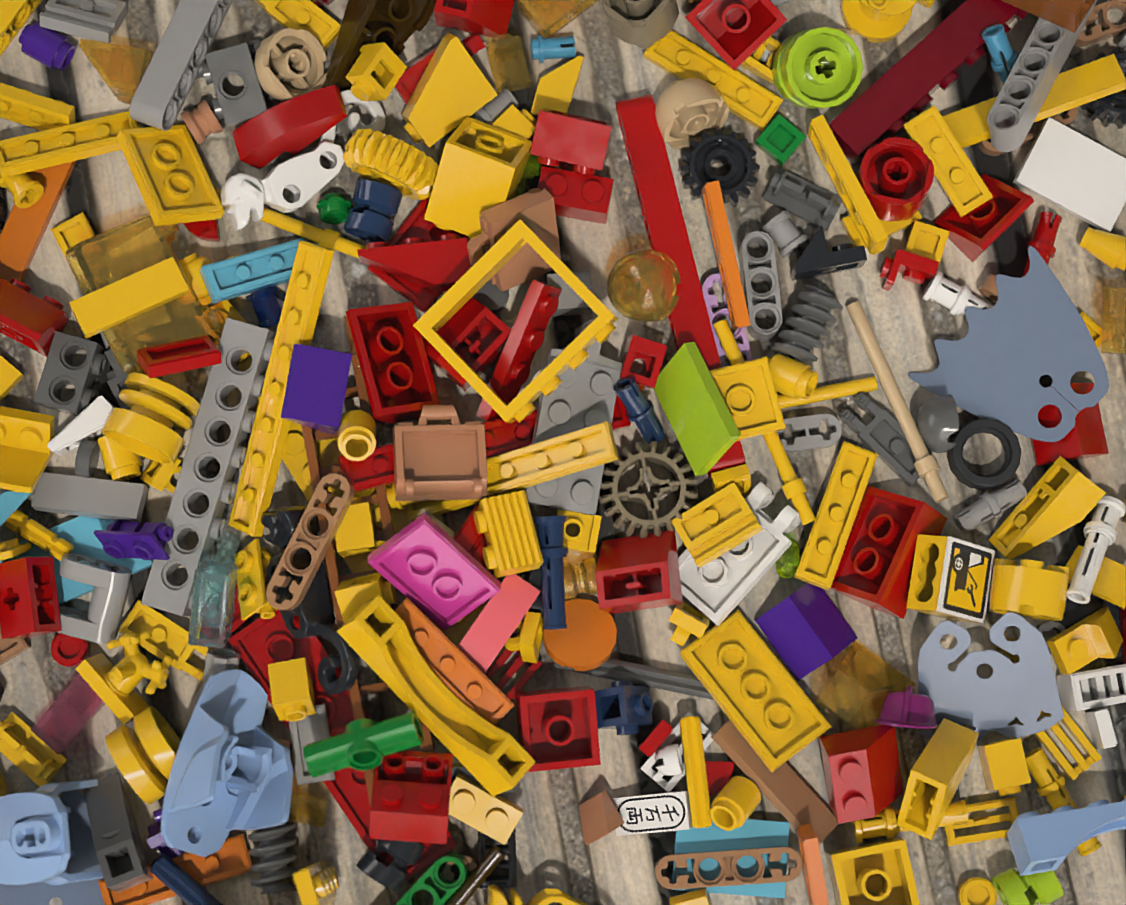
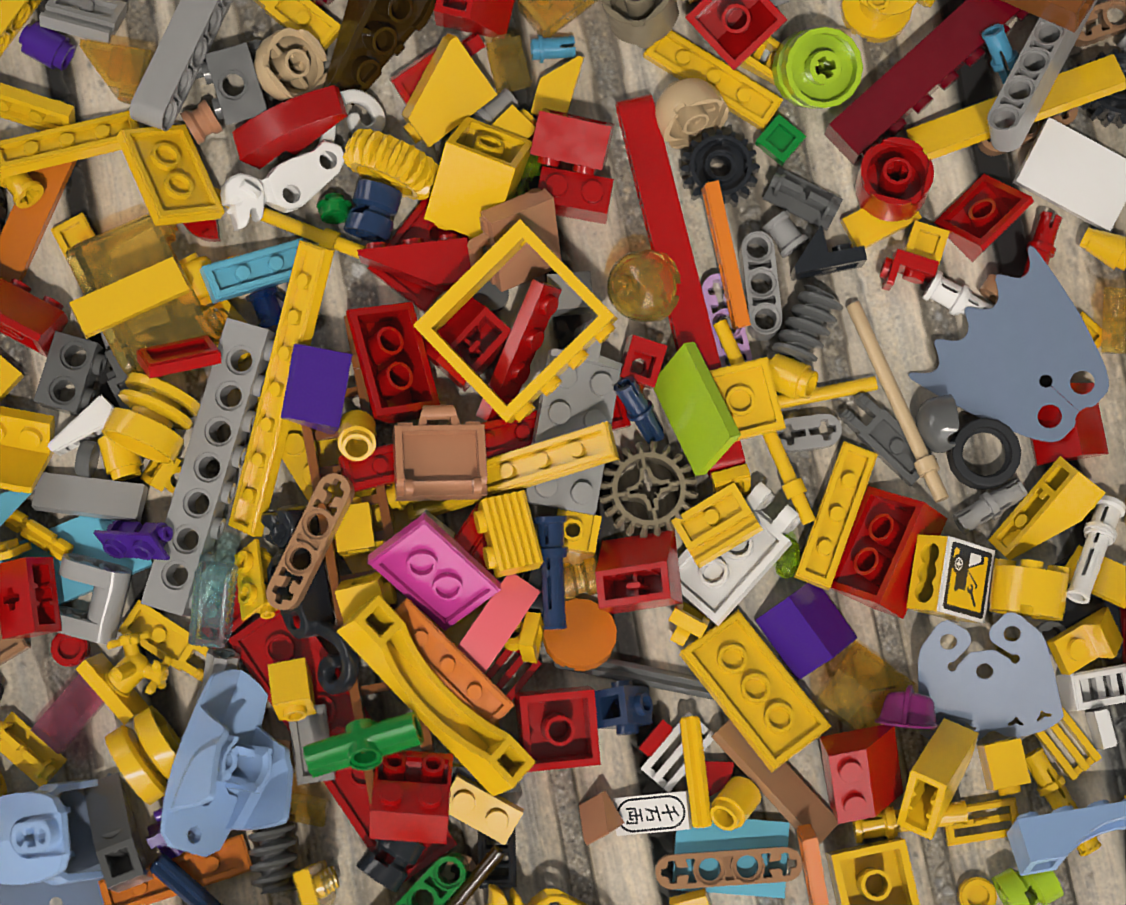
(375, 72): yellow brick -> none
(672, 760): white hinge -> none
(847, 185): yellow tile -> none
(951, 164): yellow tile -> none

